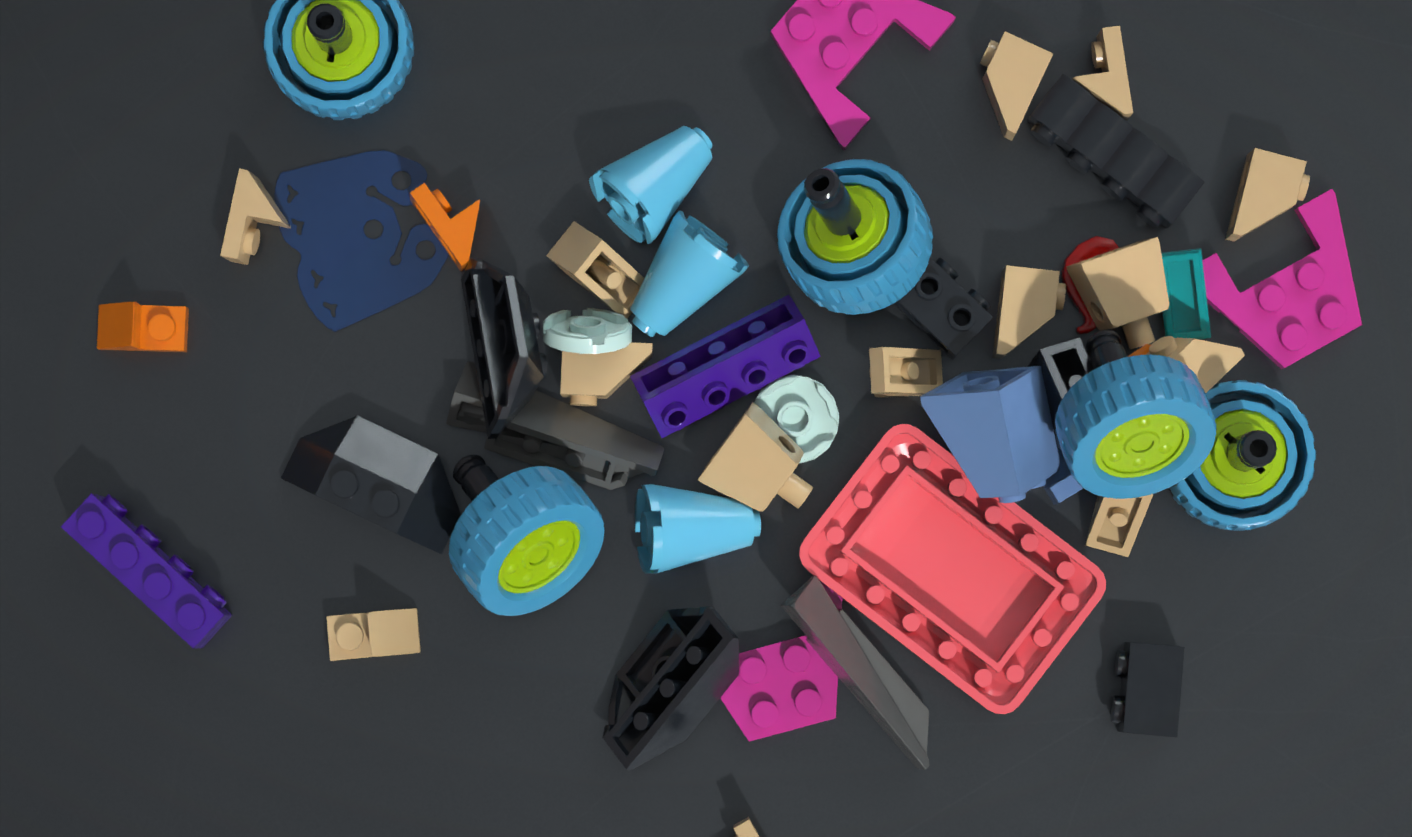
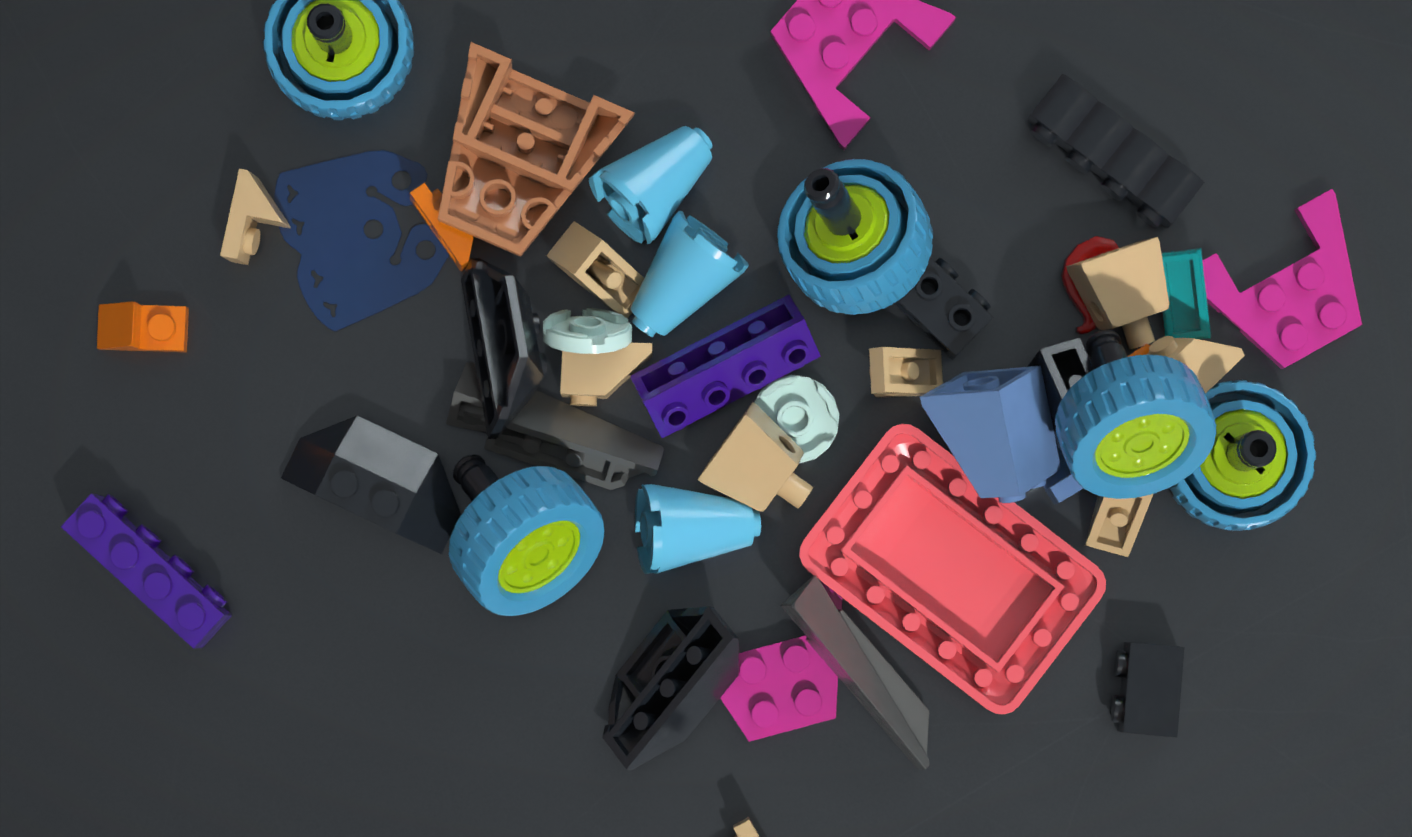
(373, 634): tan slope -> none
(519, 151): none -> nougat wedge
(1013, 78): tan slope -> none
(1025, 304): tan slope -> none
(1112, 84): tan slope -> none
(1266, 190): tan slope -> none

